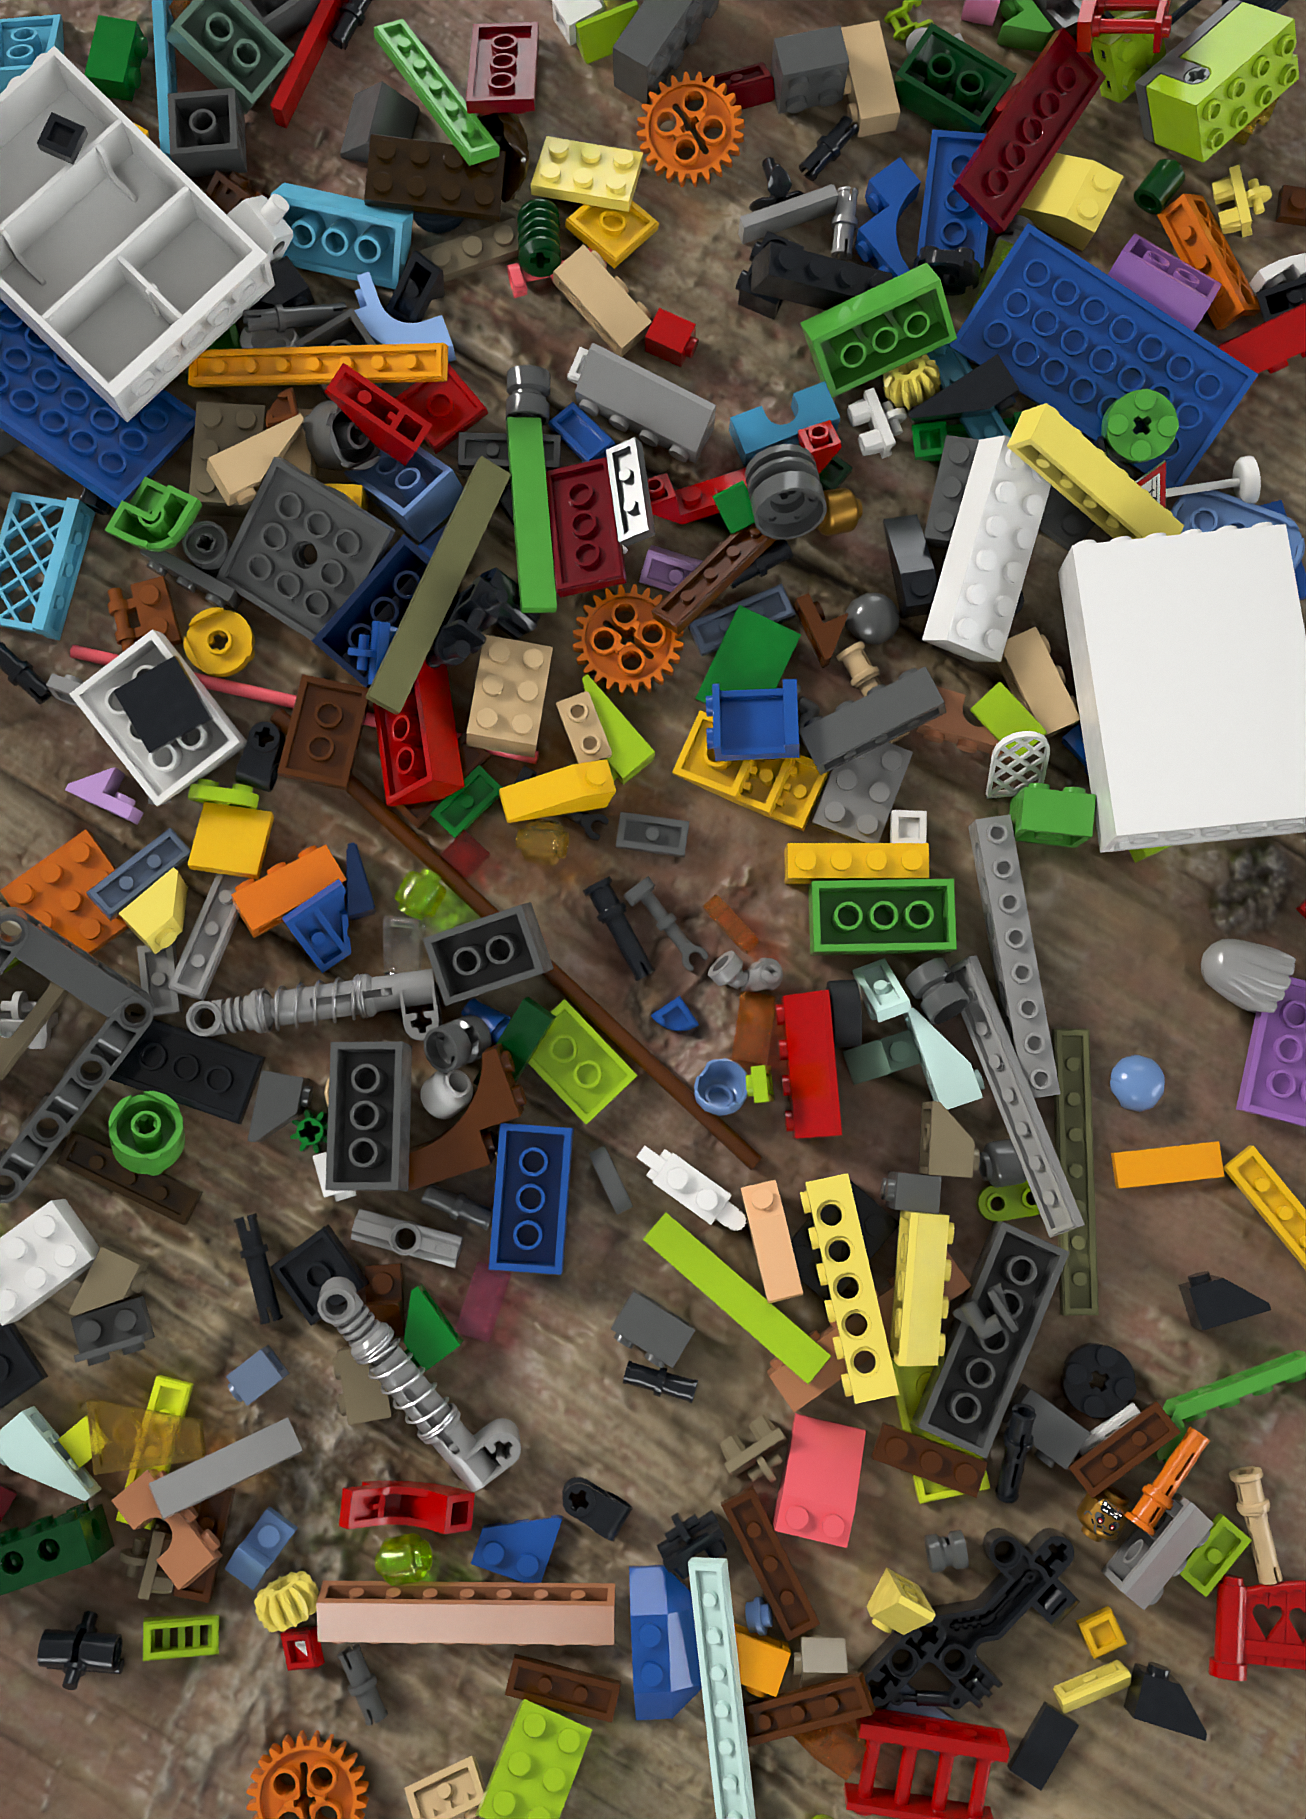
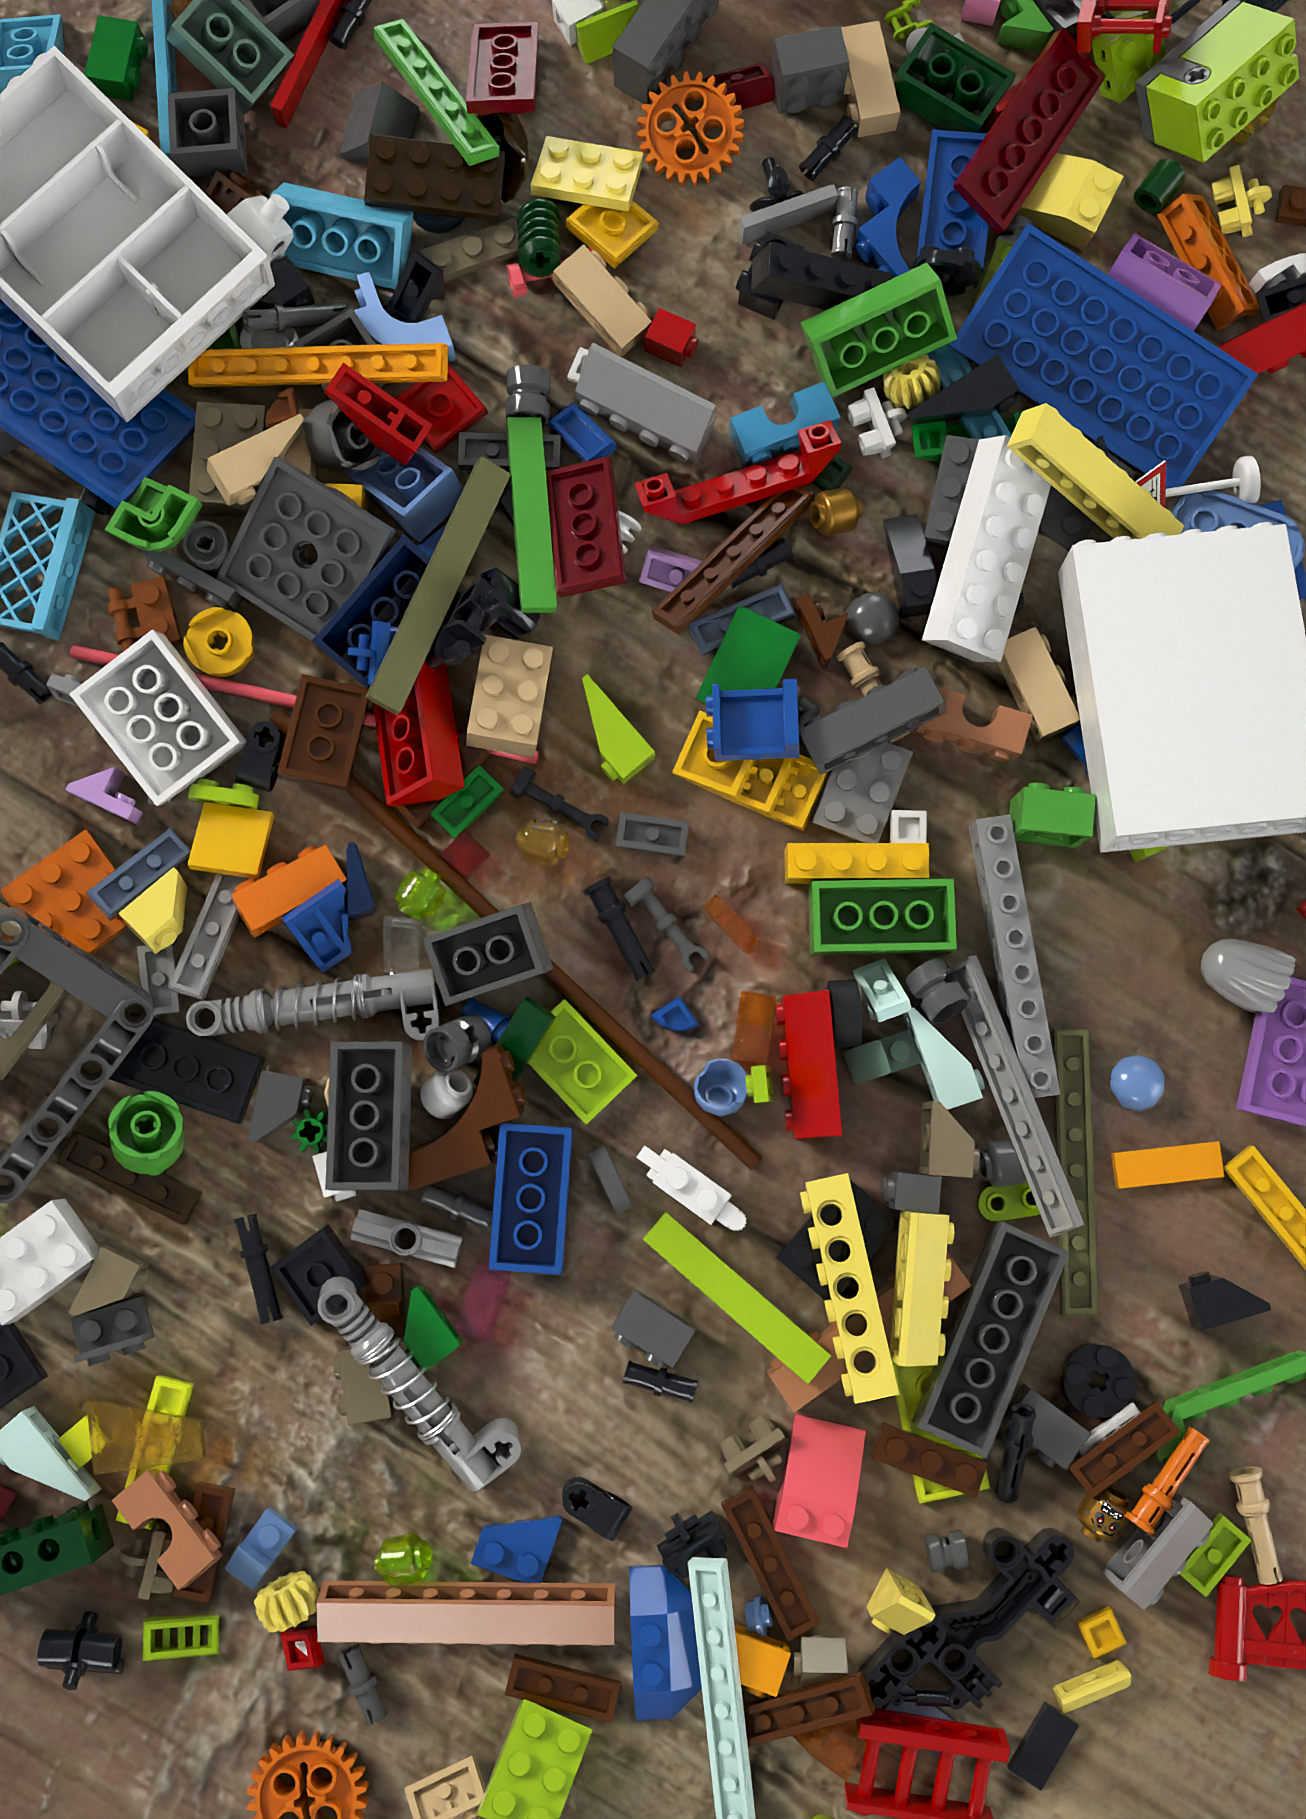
(62, 138): black plate -> none
(163, 704): black tile -> none
(225, 1468): light grey tile -> none
(256, 1376): sand blue brick -> none
(407, 1503): red arch -> none
(559, 792): yellow slope -> none
(583, 728): tan bracket -> none
(608, 663): orange gear -> none
(630, 492): plate -> none
(735, 507): green slope -> none
(760, 975): light grey arm -> none
(771, 1241): light nougat slope -> none
(785, 491): dark grey wheel -> none
(985, 1328): dark grey piece -> none
(996, 760): white window -> none
(1005, 715): lime slope -> none
(1159, 428): bright green brick -> none
(1161, 1701): black slope -> none

